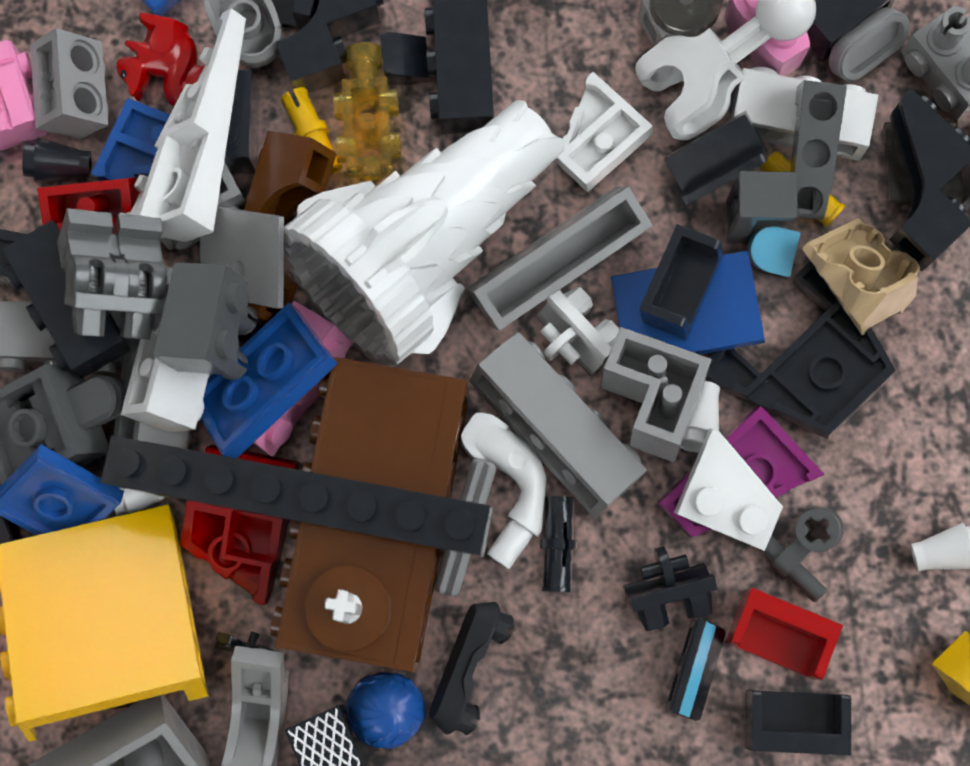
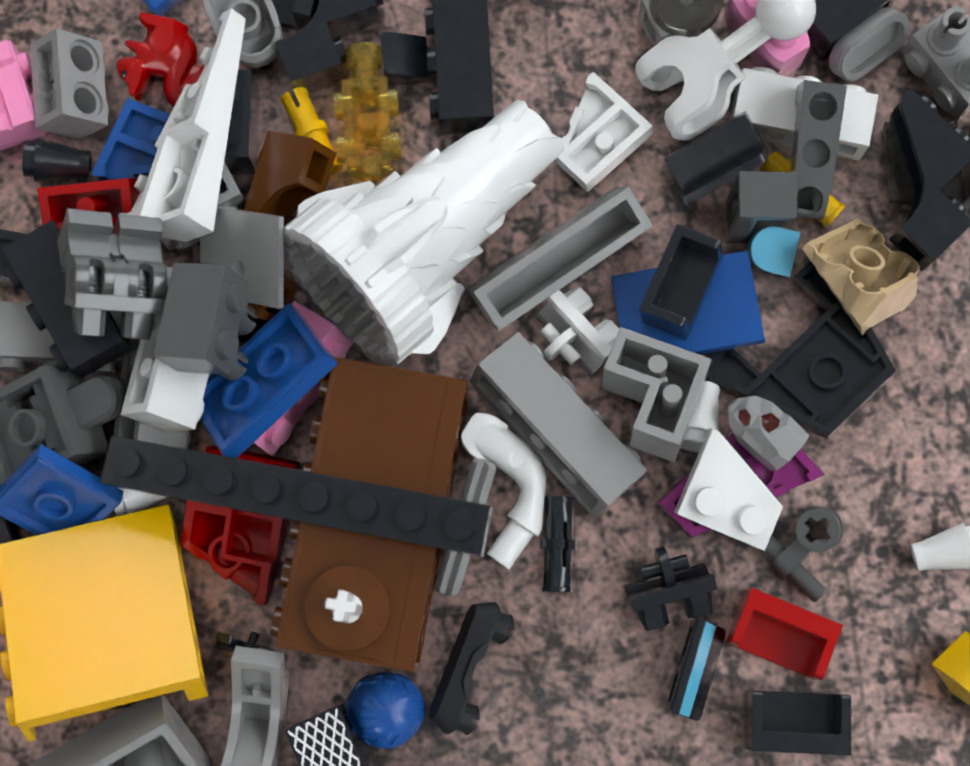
(765, 431): none -> light grey rock

